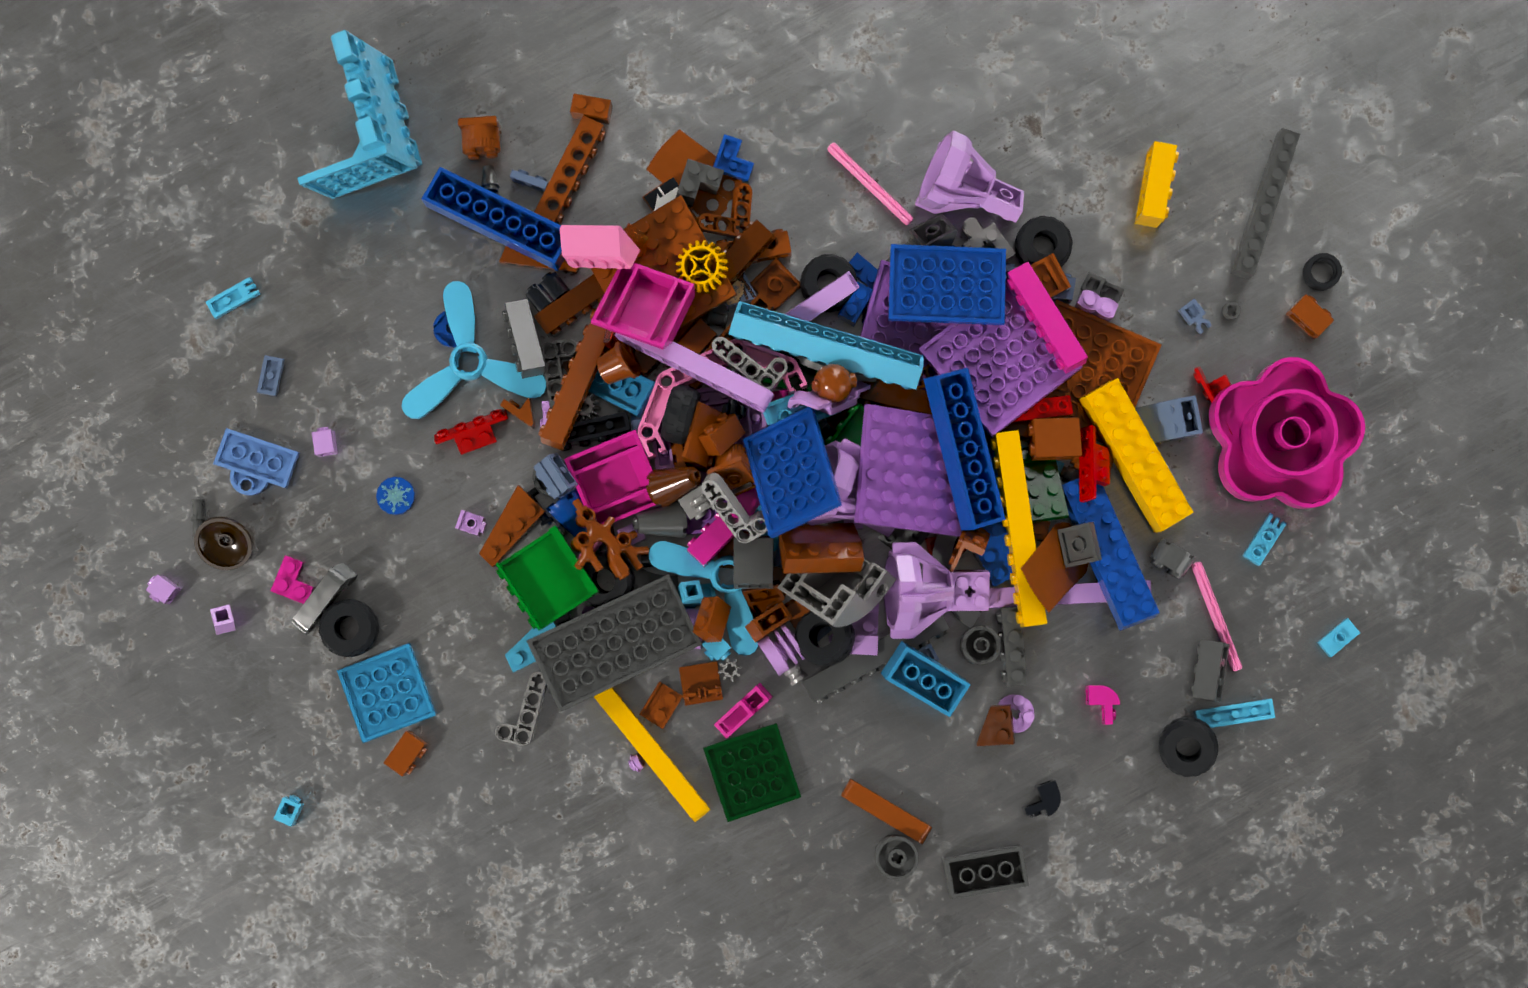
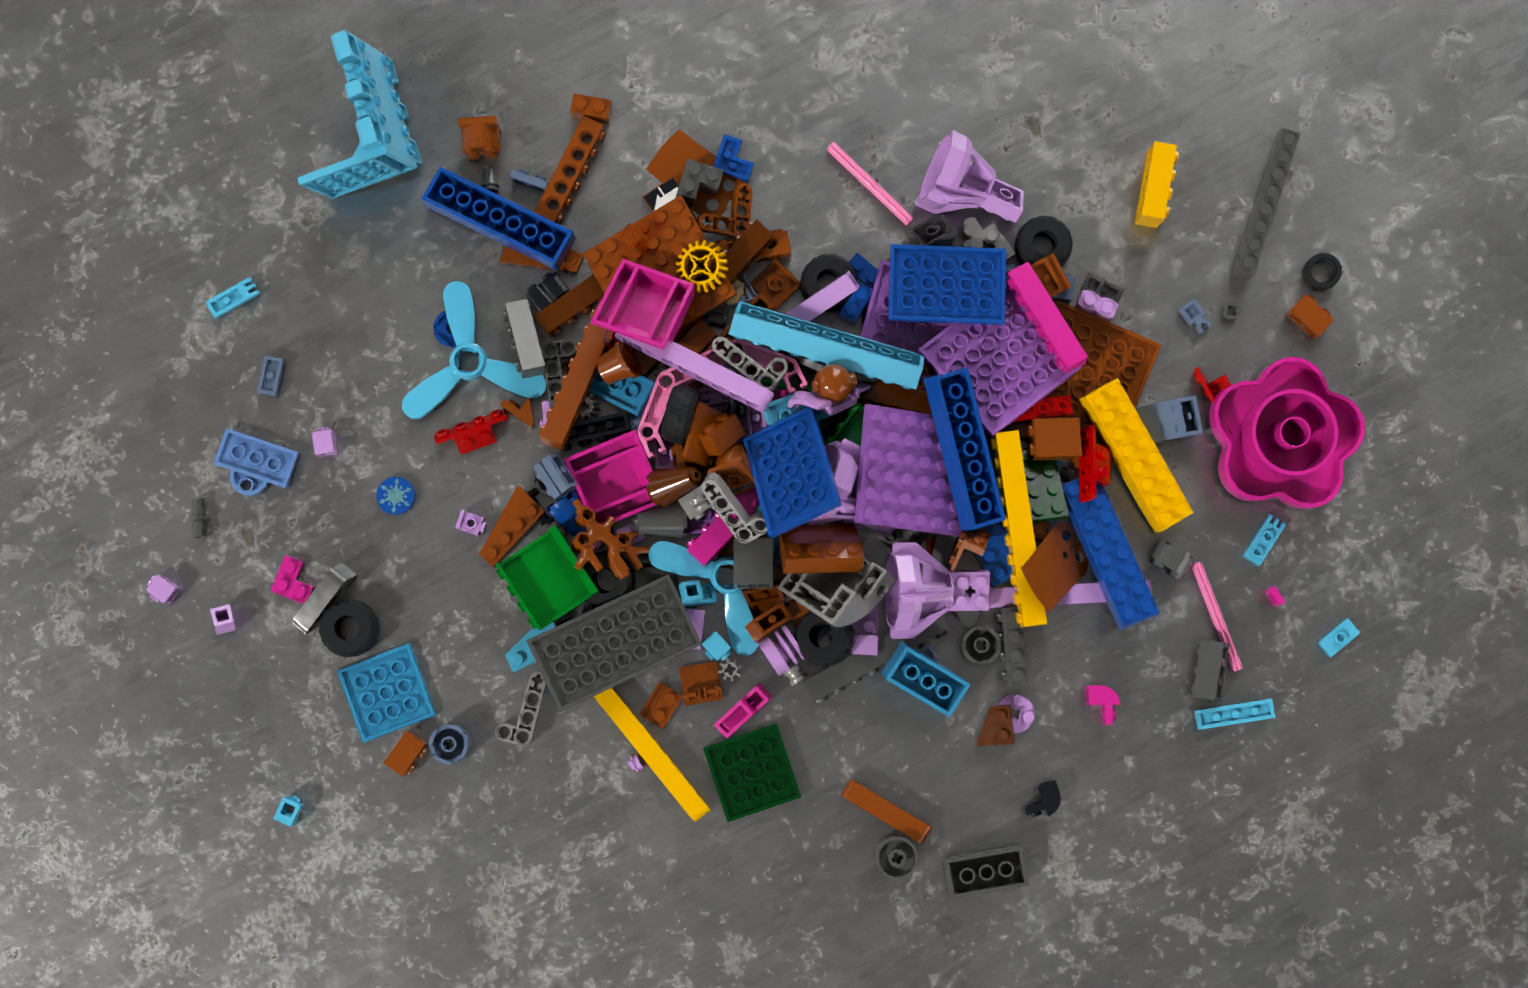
(219, 551): dark brown dish -> none
(440, 748): none -> sand blue brick
(597, 246): bright pink slope -> none
(712, 619): dark orange brick -> none
(1079, 544): dark grey plate -> none
(1188, 728): black tyre -> none
(1274, 596): none -> dark pink tile

